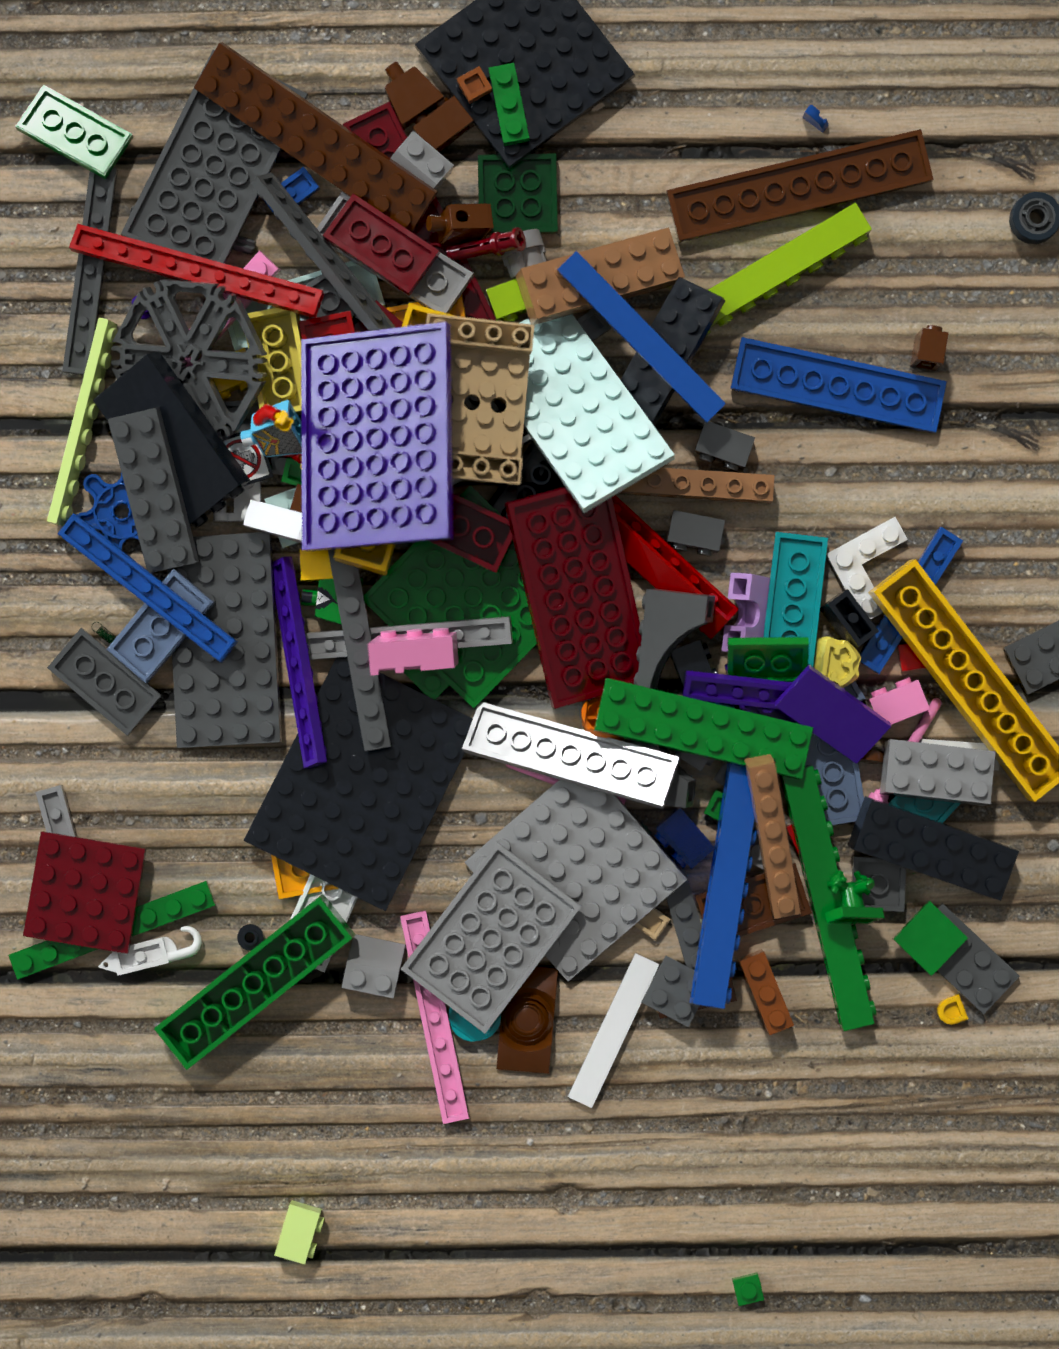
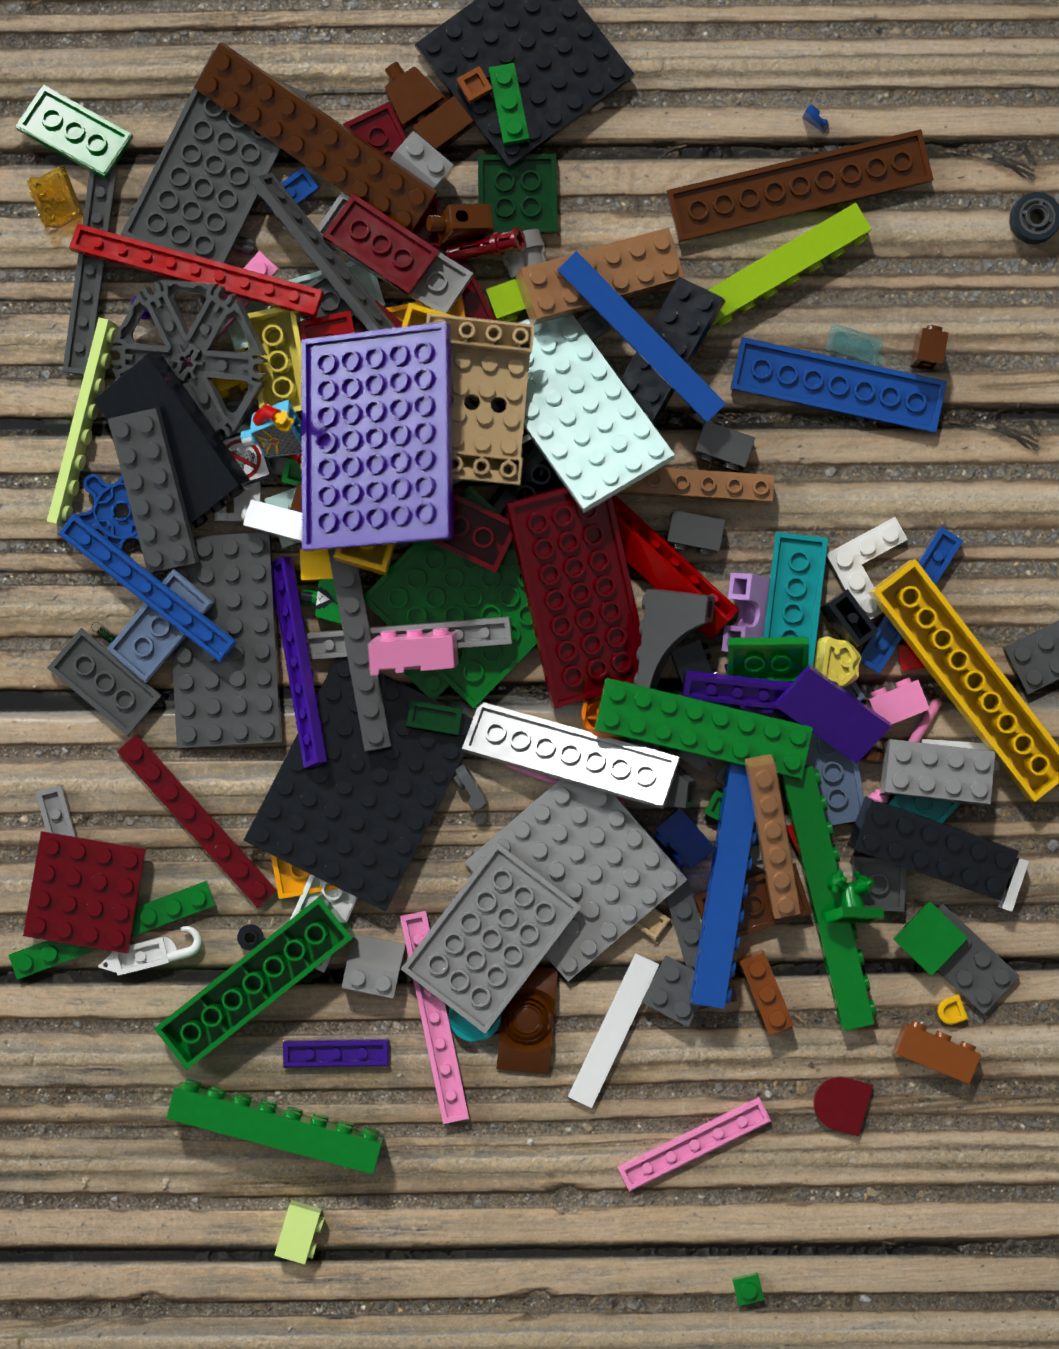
(55, 198): none -> clear yellow bracket
(197, 820): none -> dark red plate
(275, 1126): none -> green brick
(335, 1053): none -> dark purple tile
(434, 717): none -> dark green tile
(466, 780): none -> dark grey plate
(694, 1144): none -> bright pink tile
(842, 1103): none -> dark red tile
(853, 344): none -> clear light blue plate
(937, 1051): none -> dark orange brick
(1013, 885): none -> white plate

